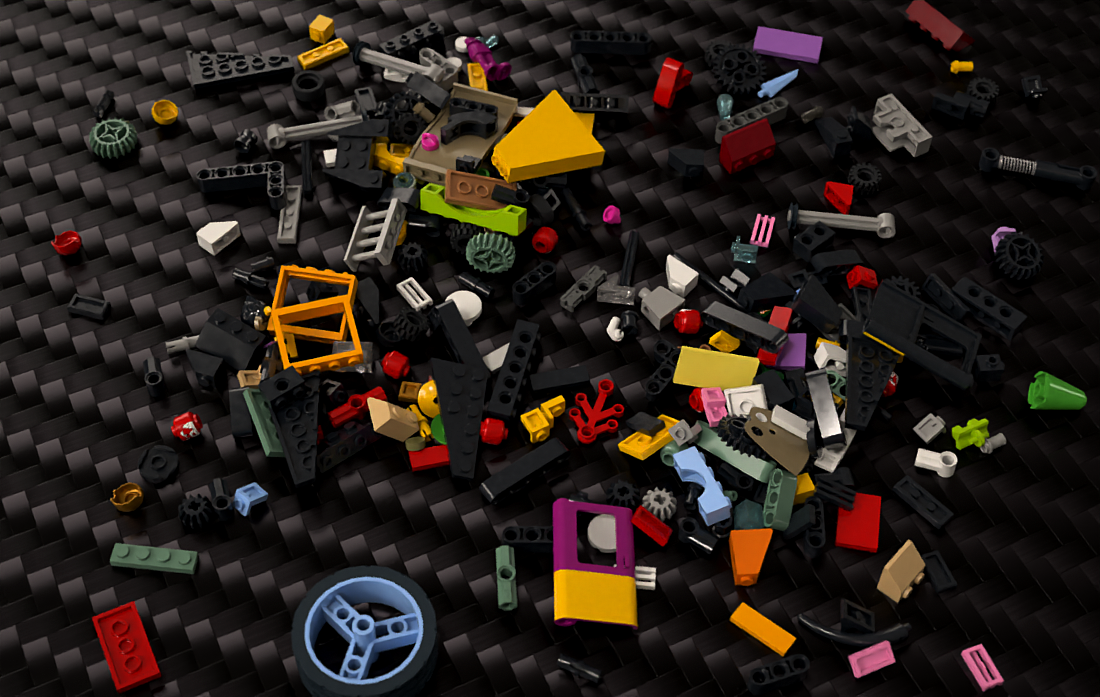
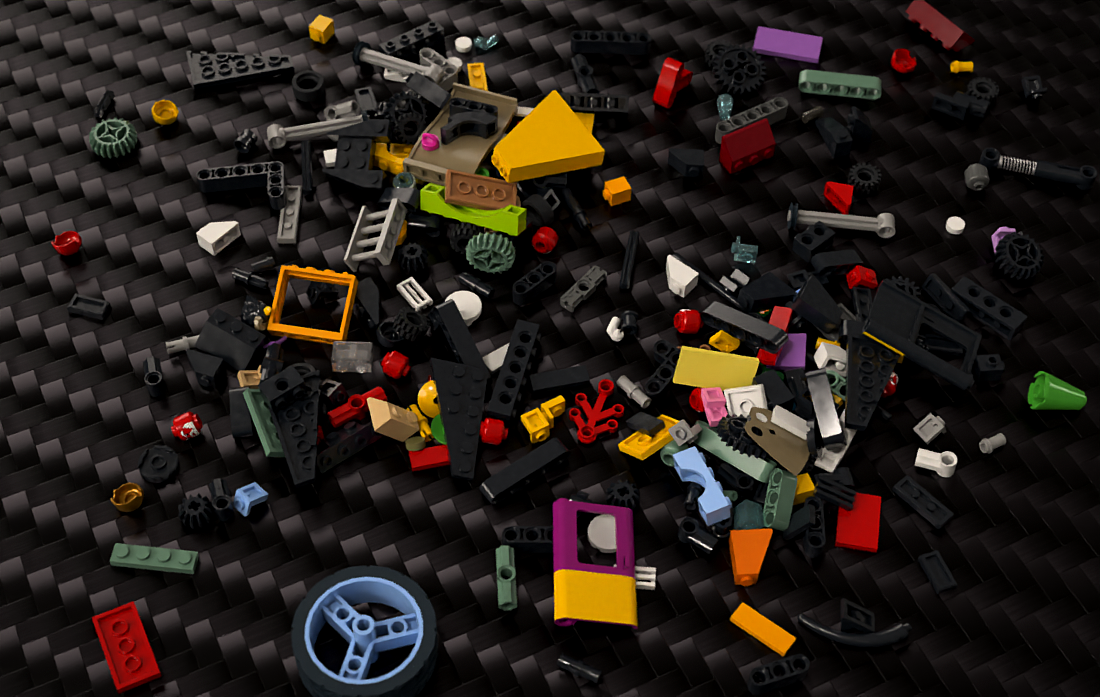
(290, 346): yellow bracket -> none
(312, 310): light orange window -> none
(322, 53): yellow tile -> none
(409, 391): pearl gold tile -> none
(422, 111): dark tan pin -> none
(468, 164): black bracket -> none
(483, 55): magenta piece -> none
(510, 197): black piece -> none
(612, 215): dark pink tile -> none
(612, 293): clear slope -> none
(617, 191): none -> light orange brick
(634, 391): none -> light grey pin
(651, 525): red tile -> none
(660, 305): light grey torso -> none
(660, 503): light grey gear -> none
(765, 220): bright pink tile -> none
(772, 87): light blue bar -> none
(840, 84): none -> sand green beam
(871, 659): bright pink tile -> none
(898, 127): light grey piece -> none
(902, 61): none -> red hair
(902, 573): tan slope -> none
(955, 225): none -> white tile
(966, 654): bright pink tile -> none
(973, 433): lime hips -> none
(976, 177): none -> dark grey head

